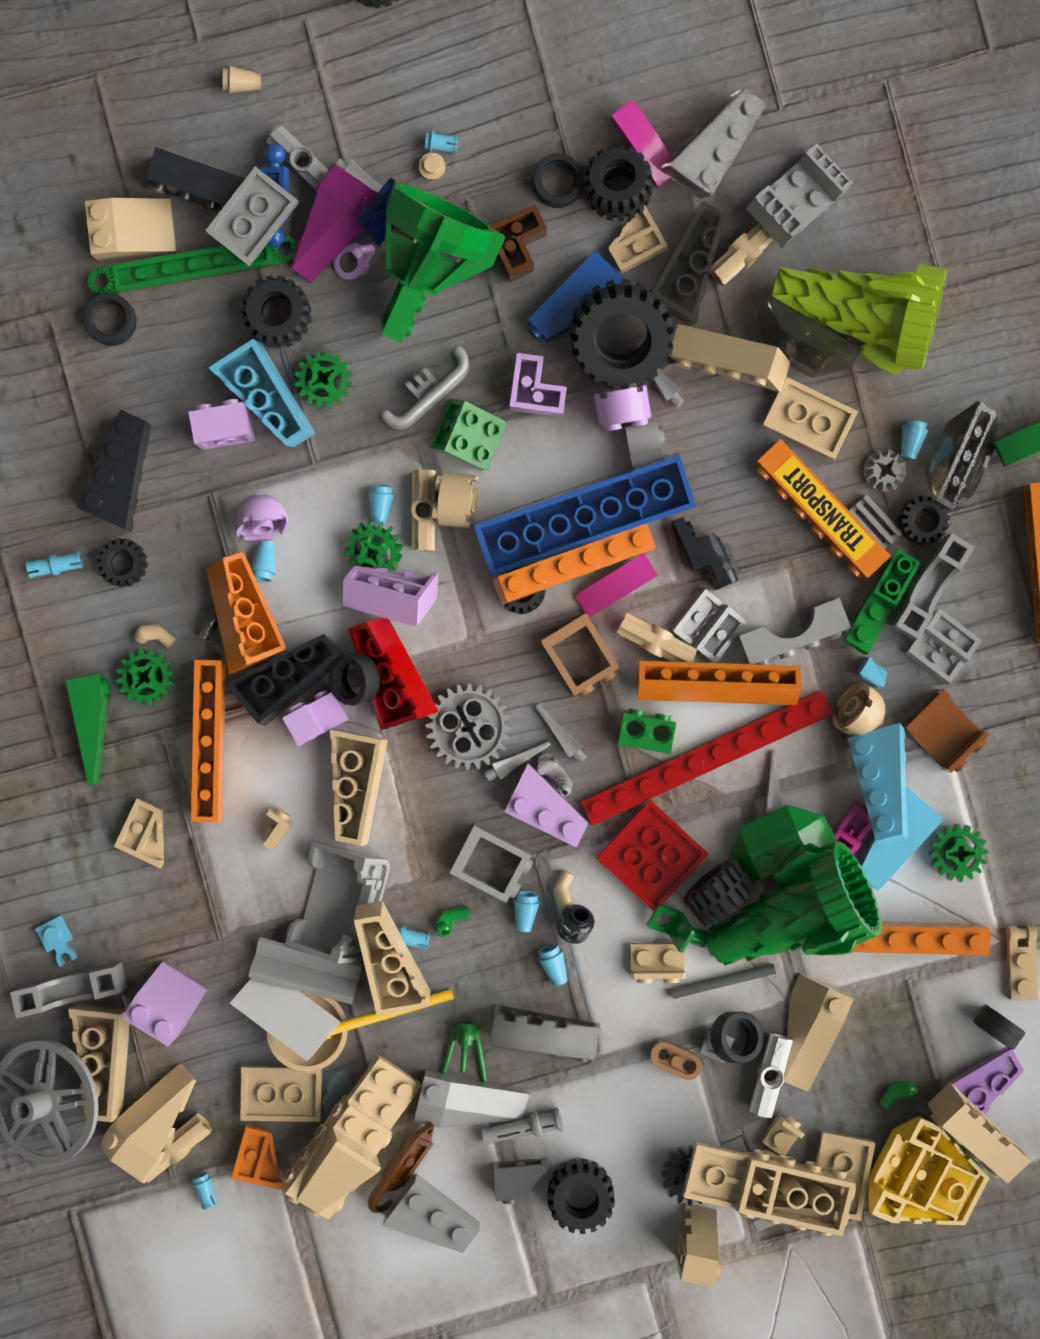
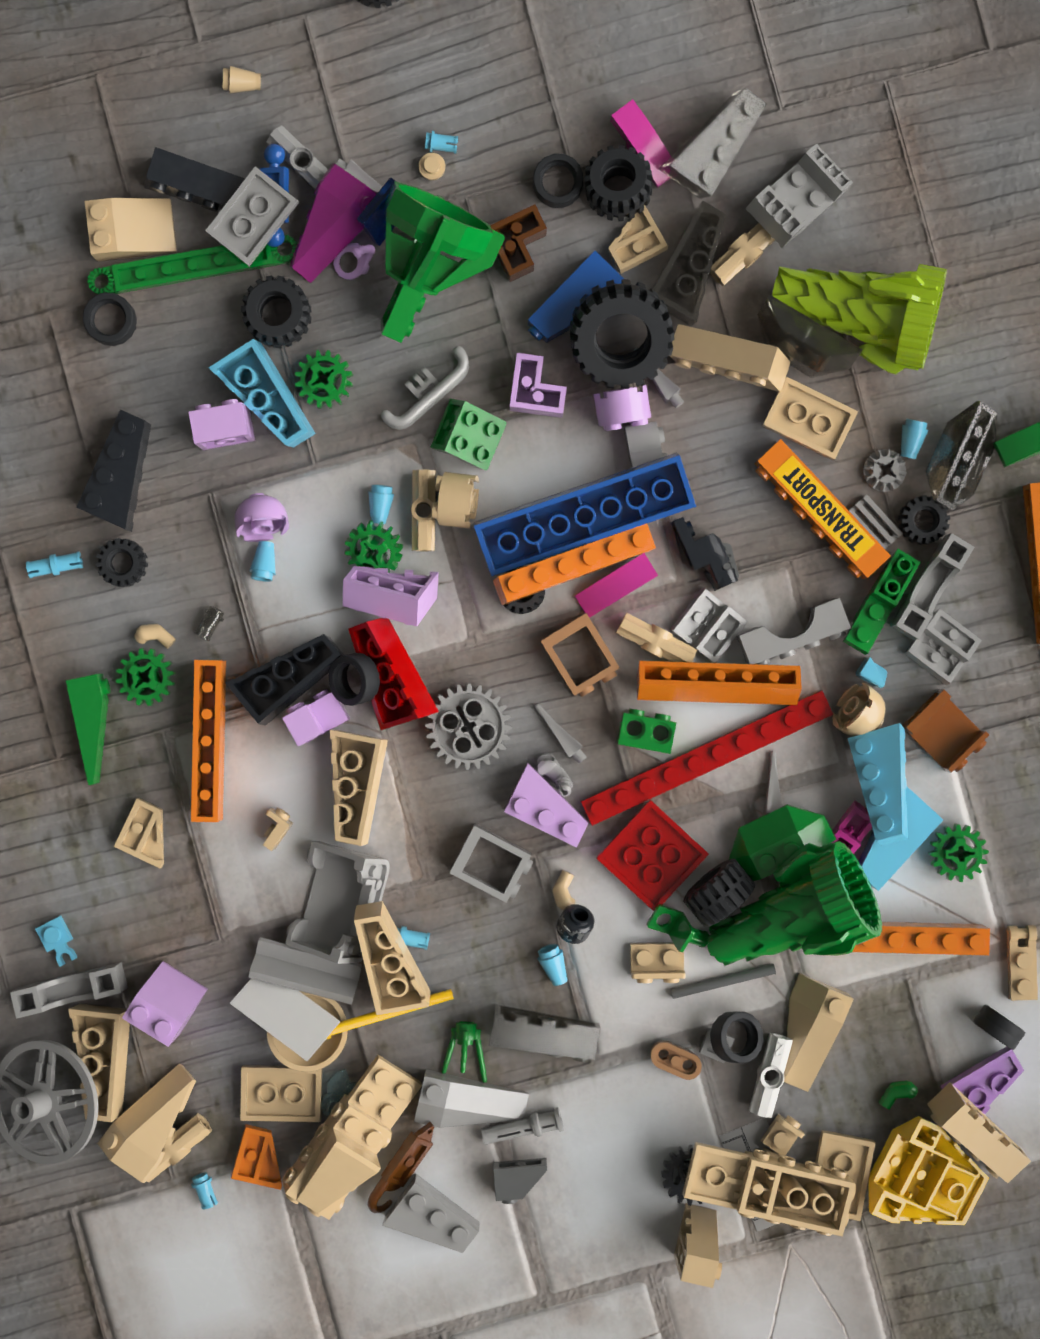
(242, 614): orange wedge -> none
(447, 919): green arm -> none
(507, 765): light grey piece -> none
(525, 908): medium azure cone -> none
(585, 1217): black tyre -> none

